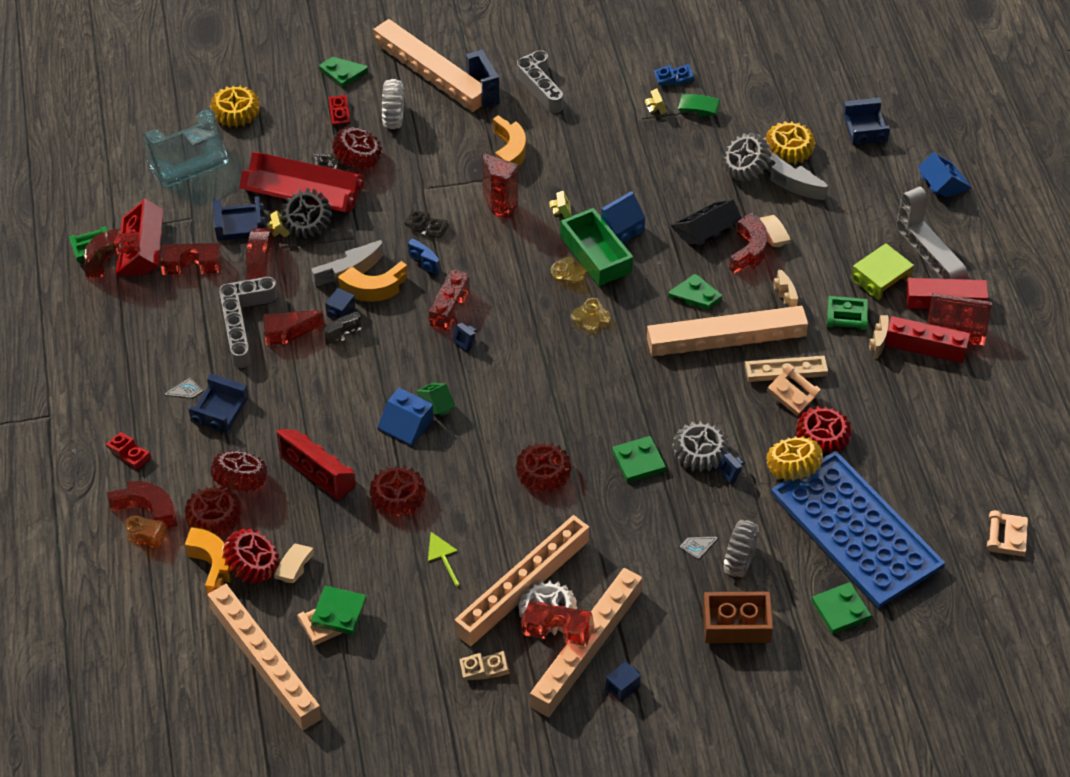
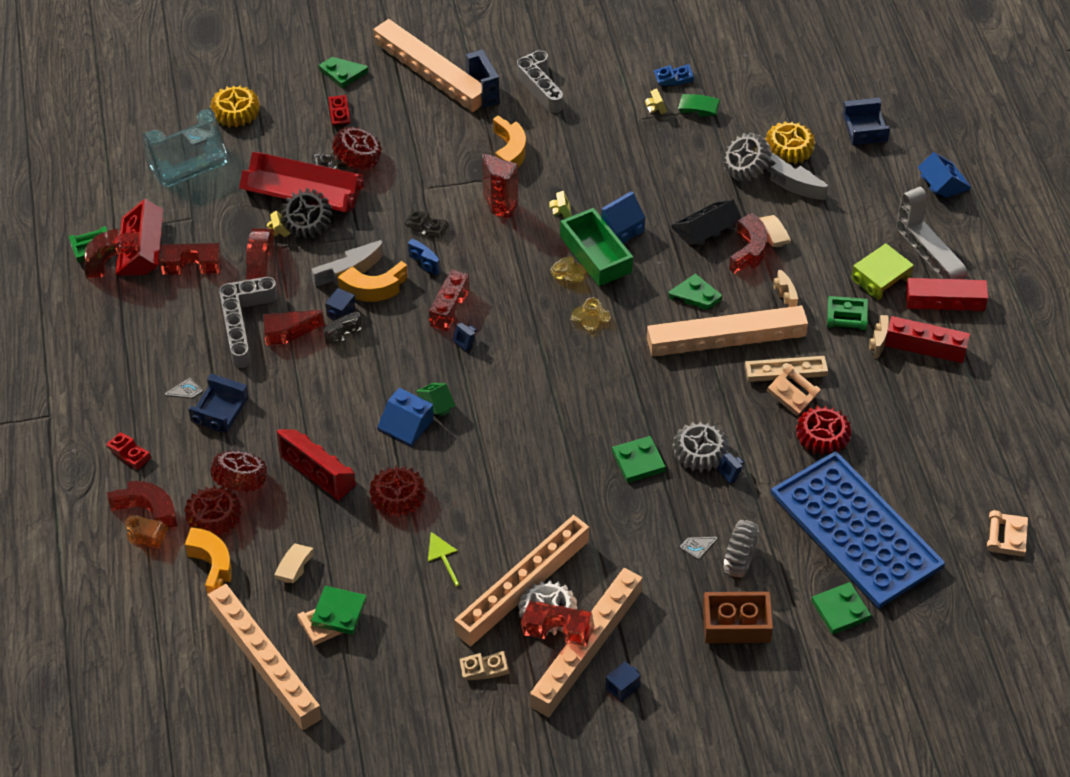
(237, 221): dark blue panel -> none
(246, 560): red gear -> none
(392, 104): white gear -> none
(544, 472): clear red gear -> none
(794, 458): yellow gear -> none
(960, 315): clear red slope -> none

